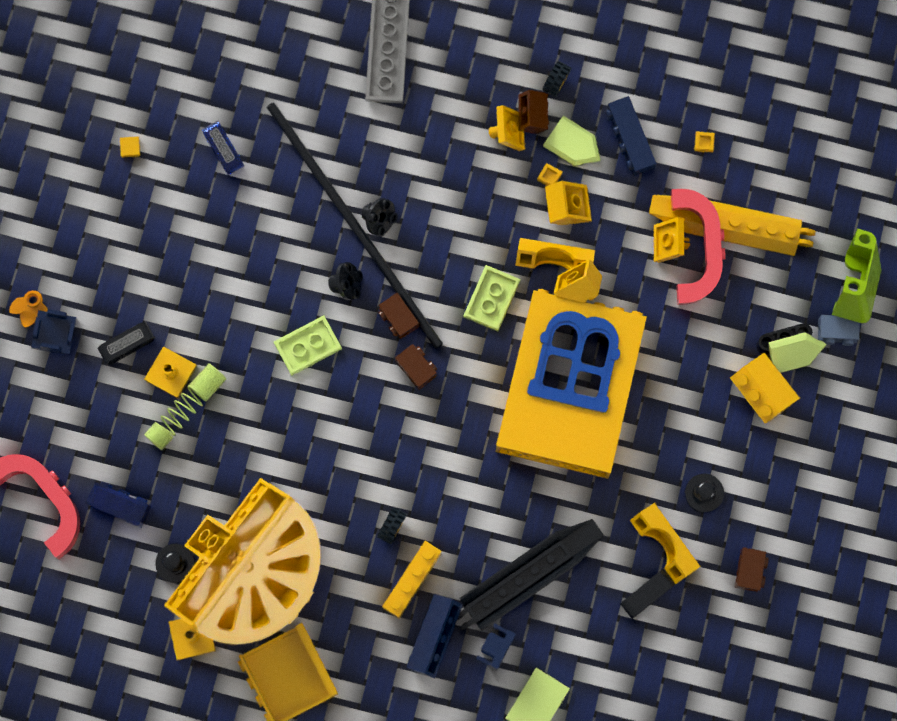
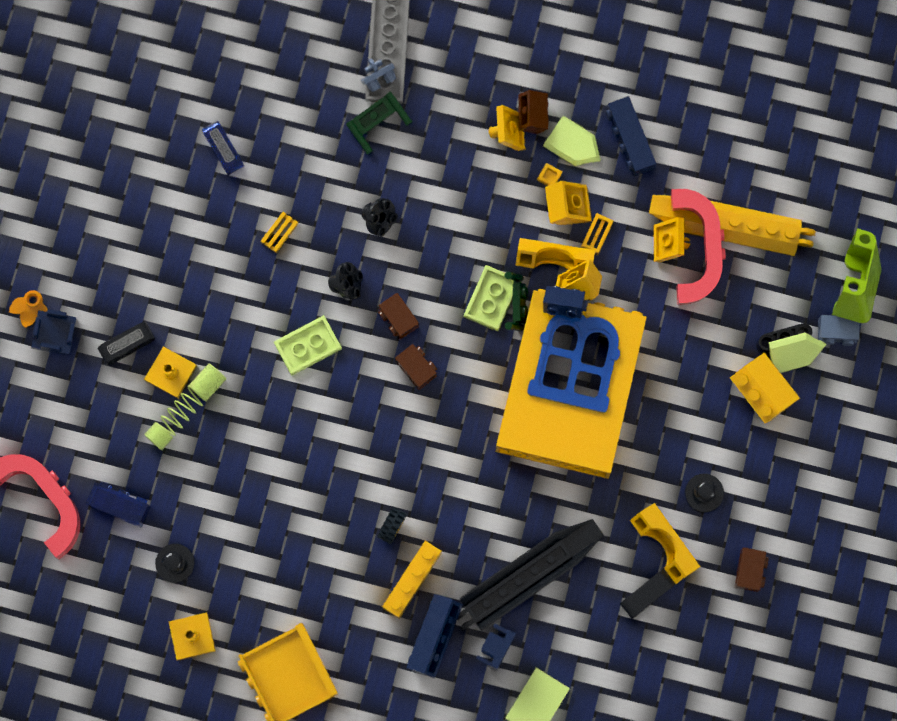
(130, 146): yellow tile -> none
(250, 570): yellow piece -> none
(288, 219): none -> yellow tile
(354, 225): black piece -> none
(374, 116): none -> dark green plate
(387, 73): none -> sand blue hips
(520, 310): none -> dark green plate
(556, 78): black wheel -> none
(564, 302): none -> dark blue brick
(604, 219): none -> yellow tile
(704, 142): yellow tile -> none

